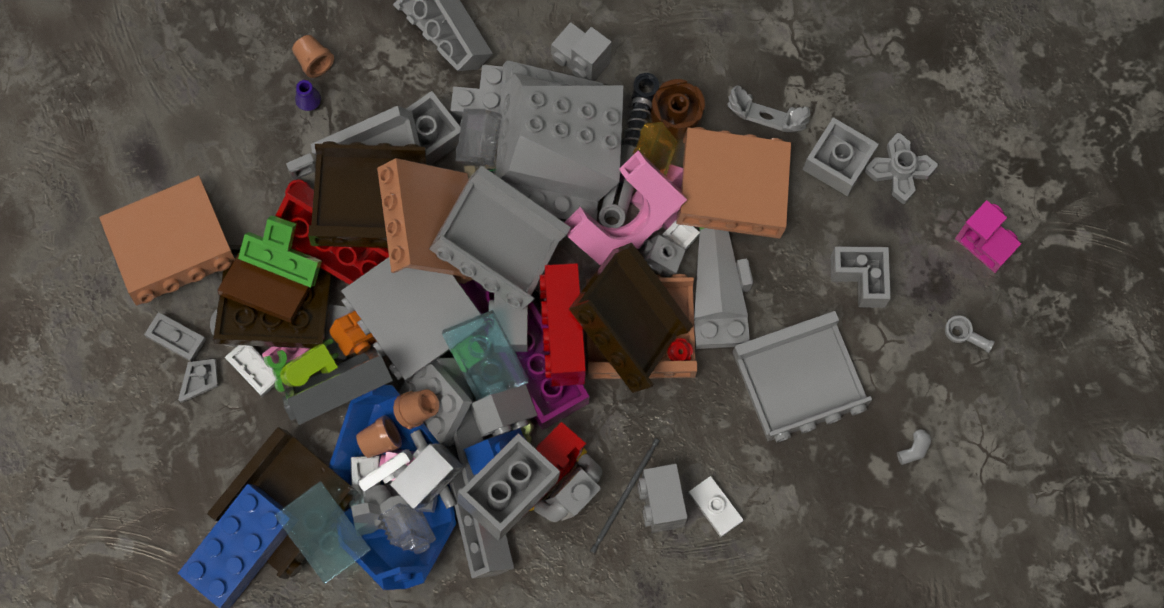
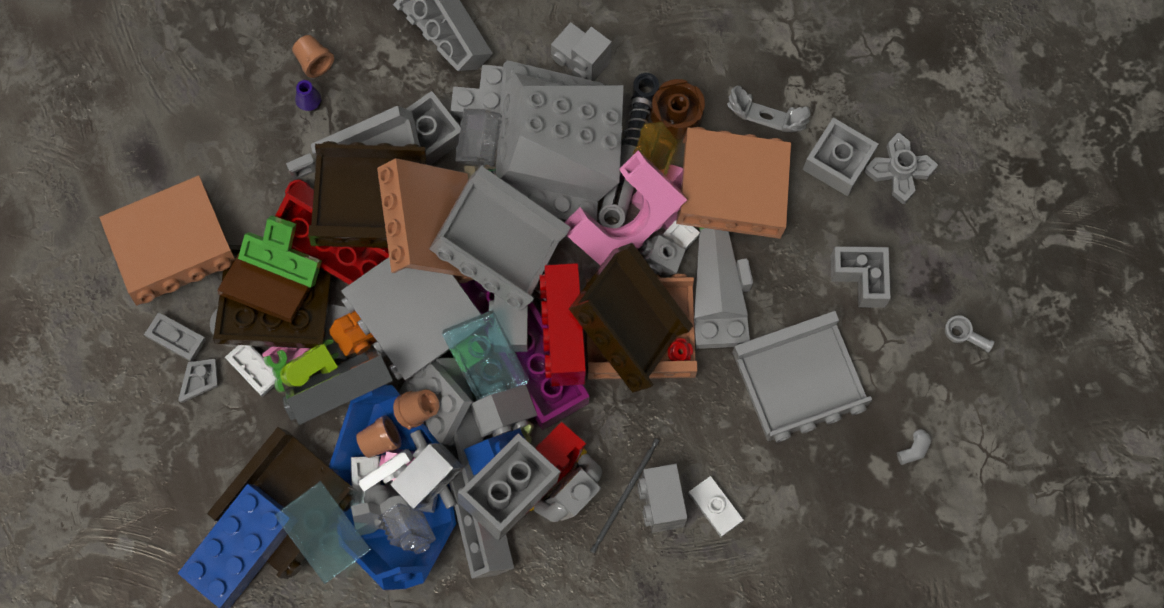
(987, 238): dark pink brick -> none

